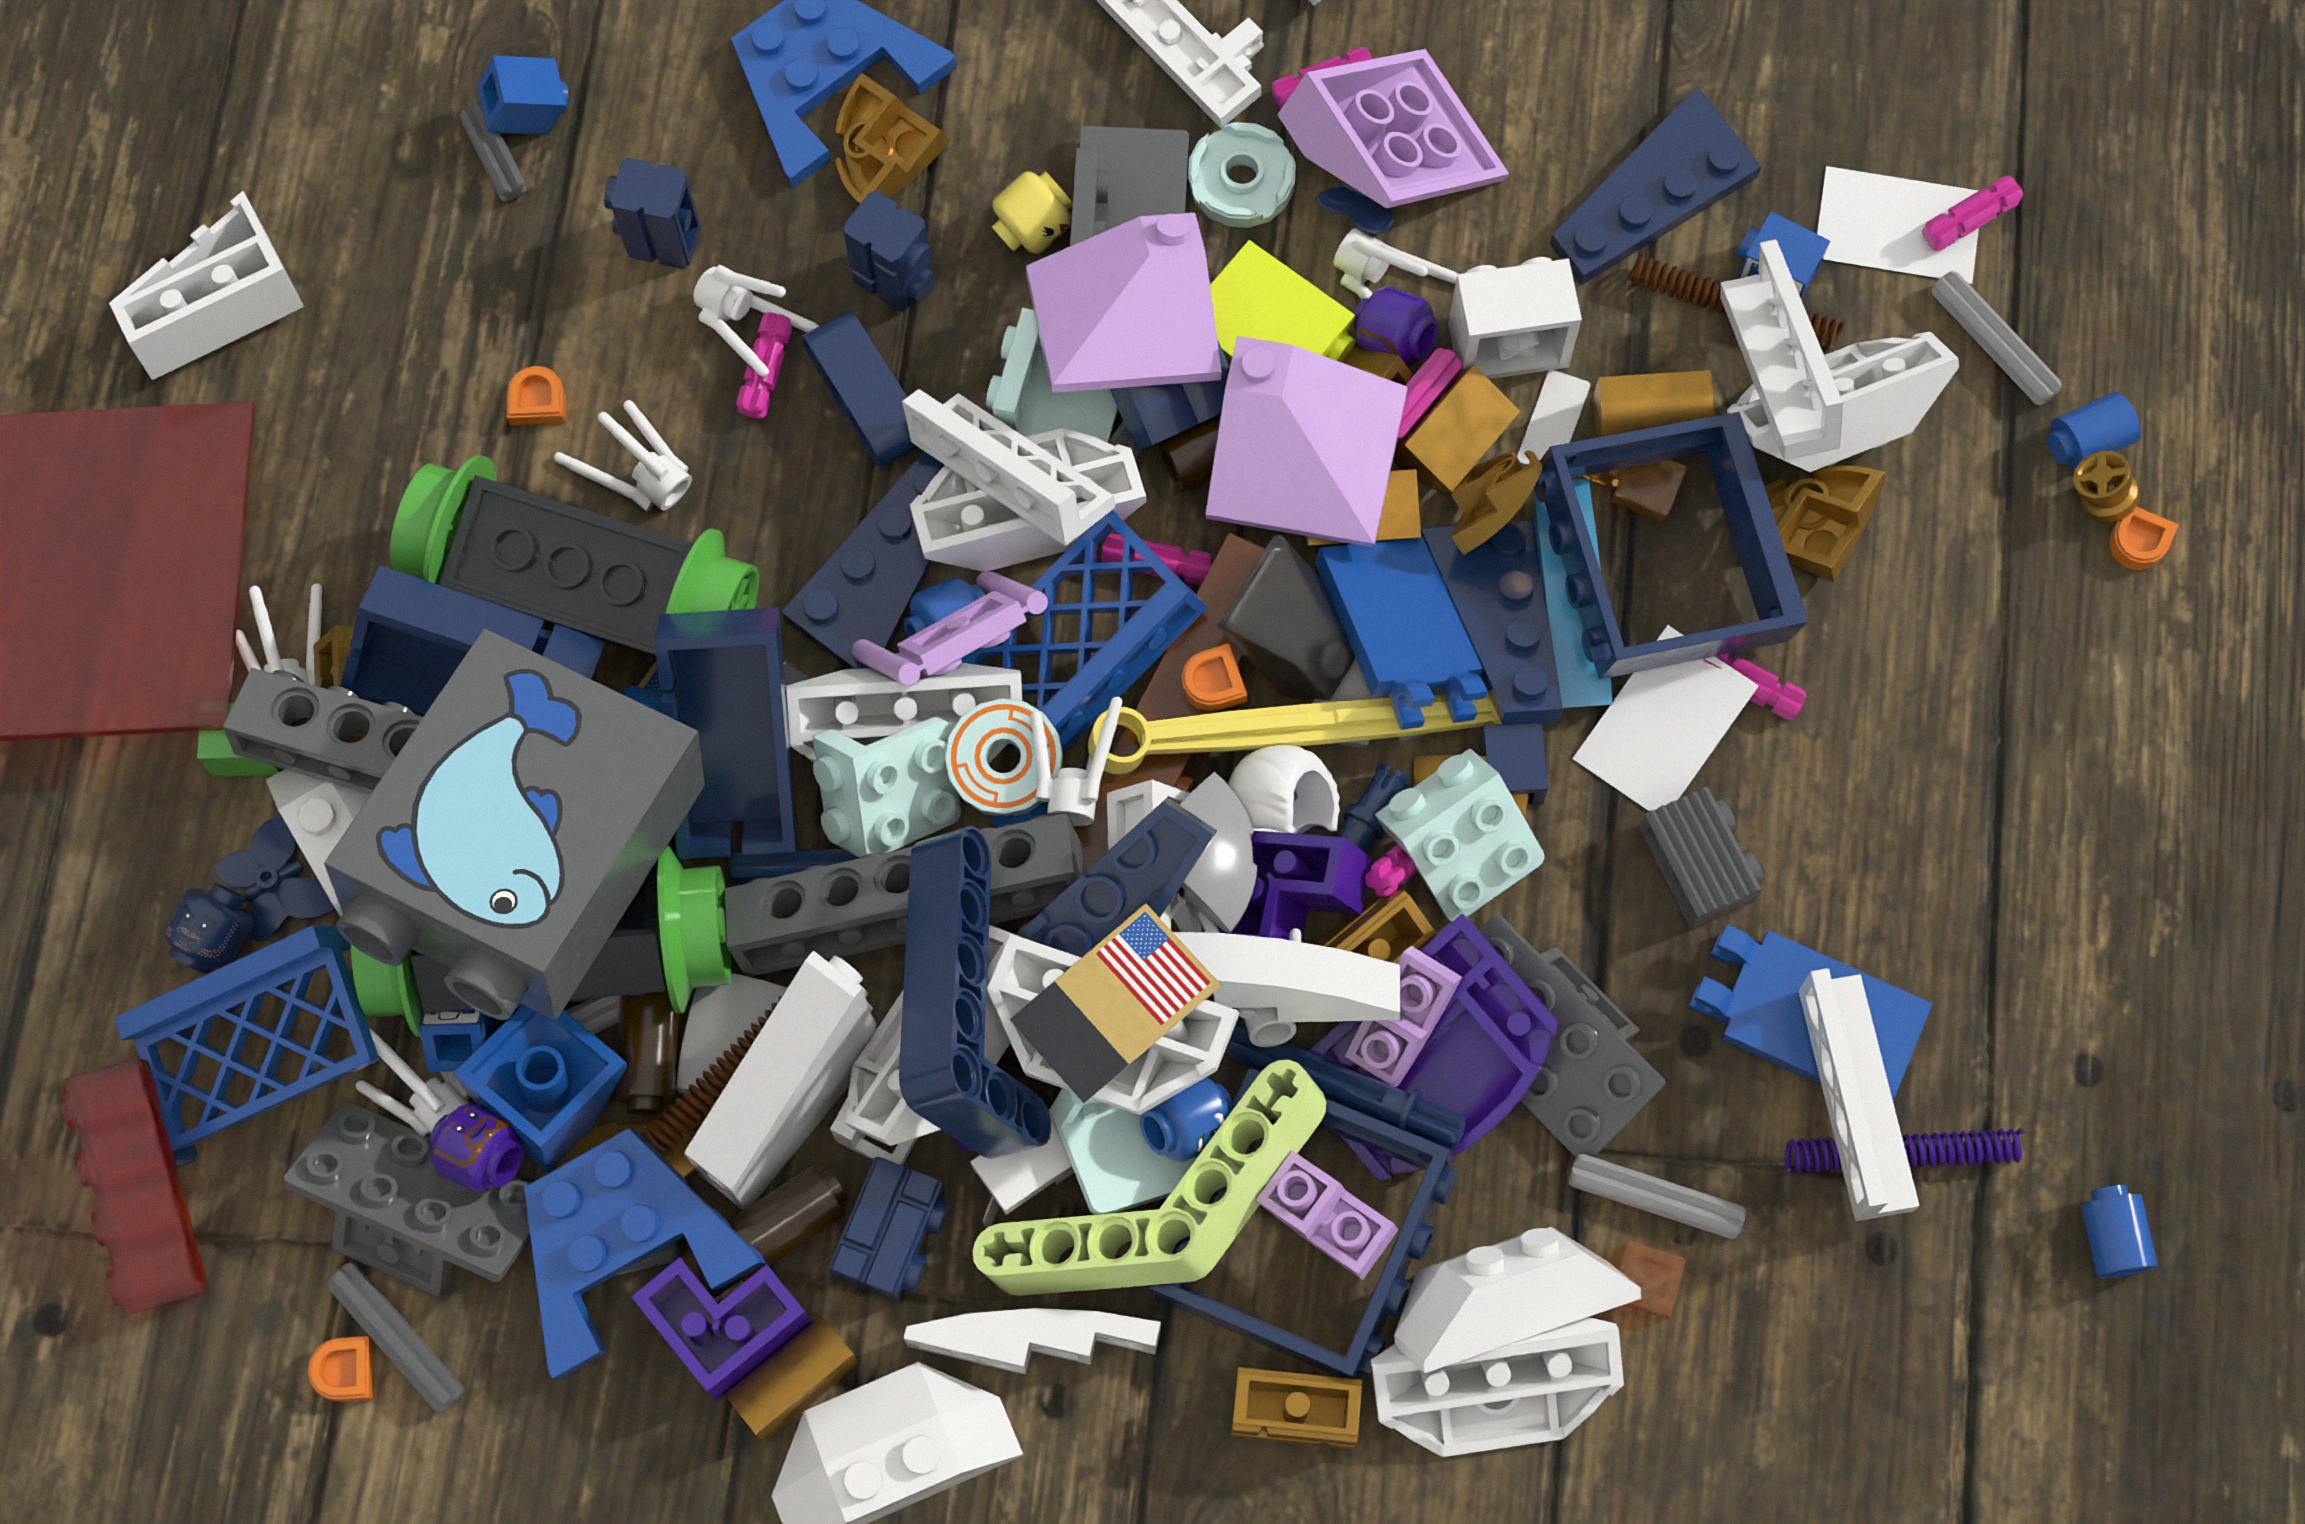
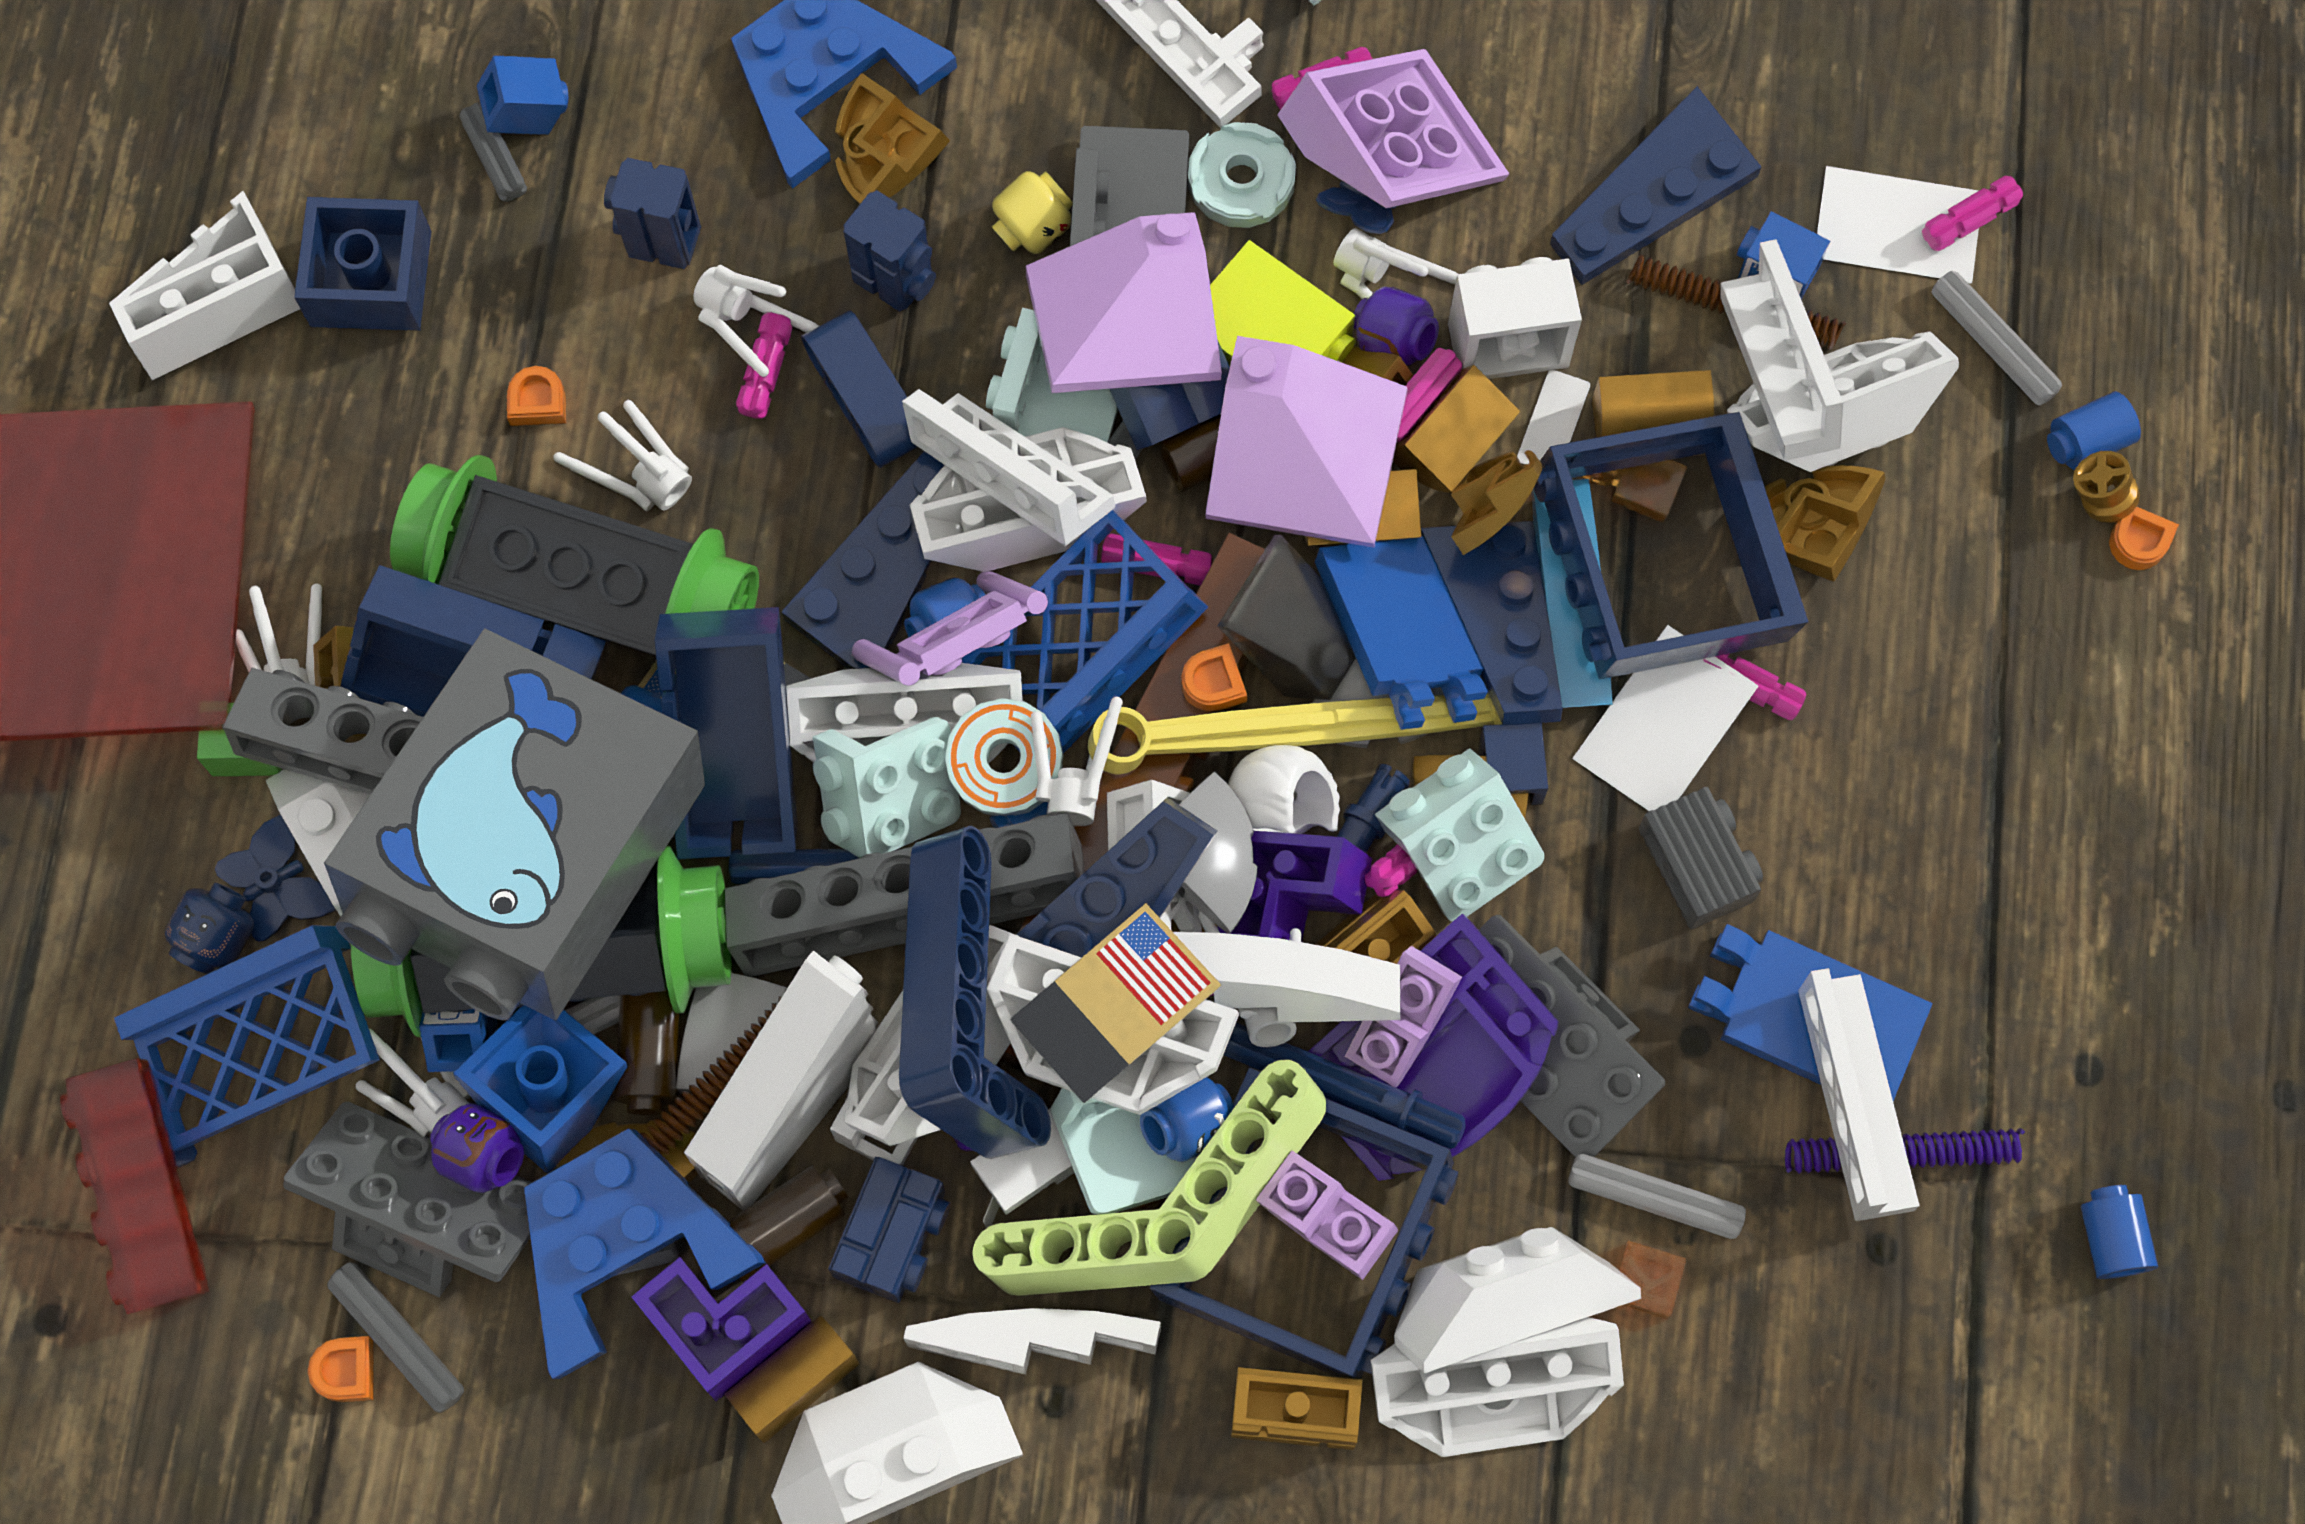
(363, 263): none -> dark blue brick

